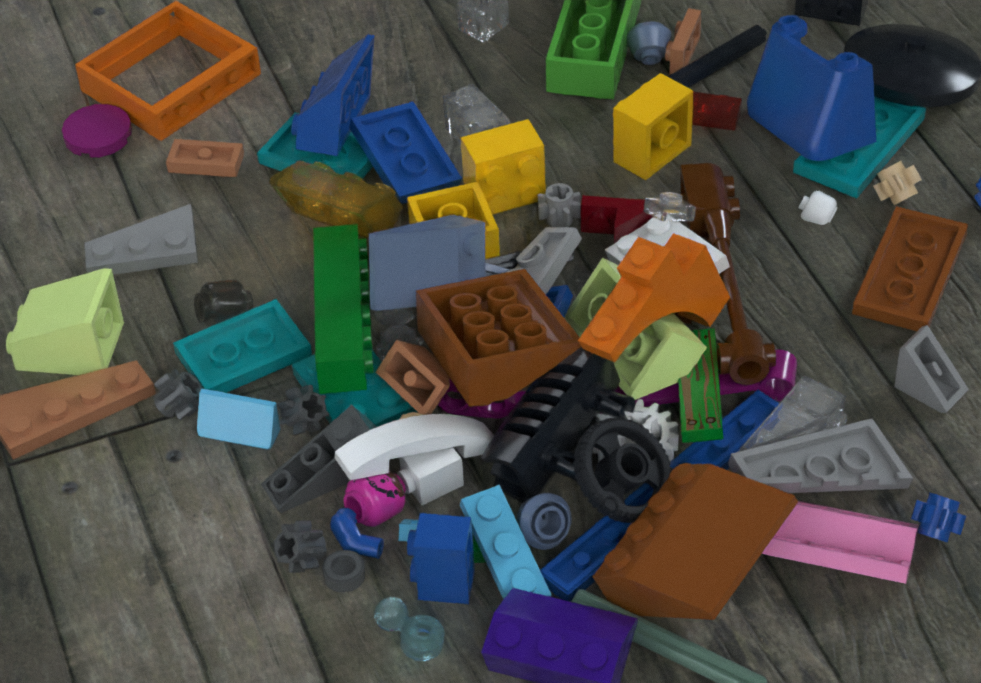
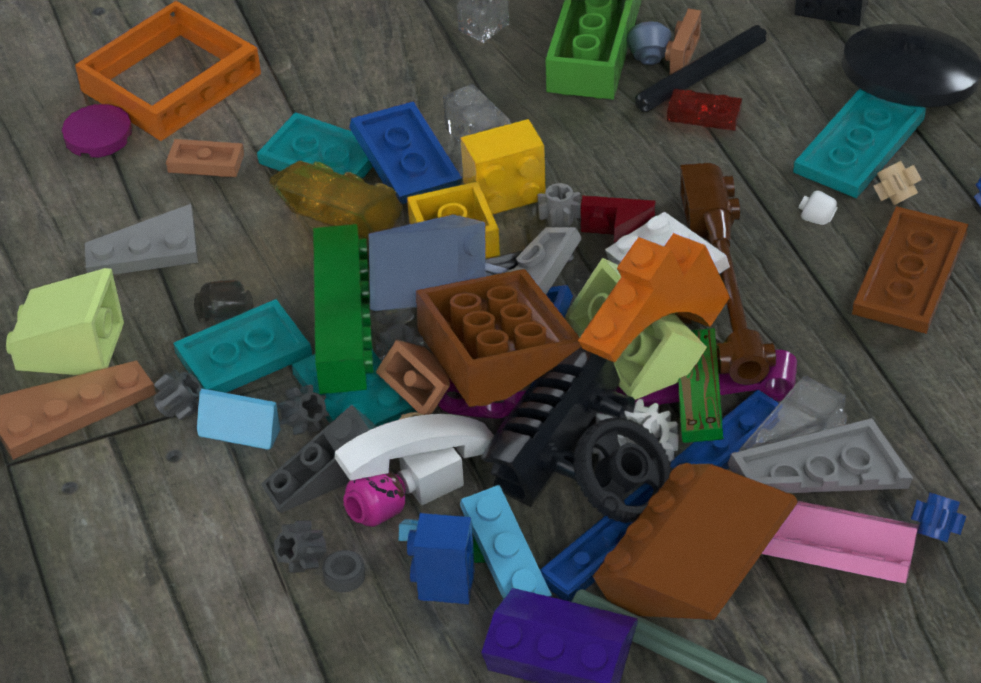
(335, 100): blue slope -> none
(349, 537): blue arm -> none
(393, 615): clear light blue plate -> none
(544, 520): sand blue cone -> none
(652, 126): yellow brick -> none
(669, 207): clear plate -> none
(811, 101): blue windscreen -> none
(928, 373): light grey slope -> none

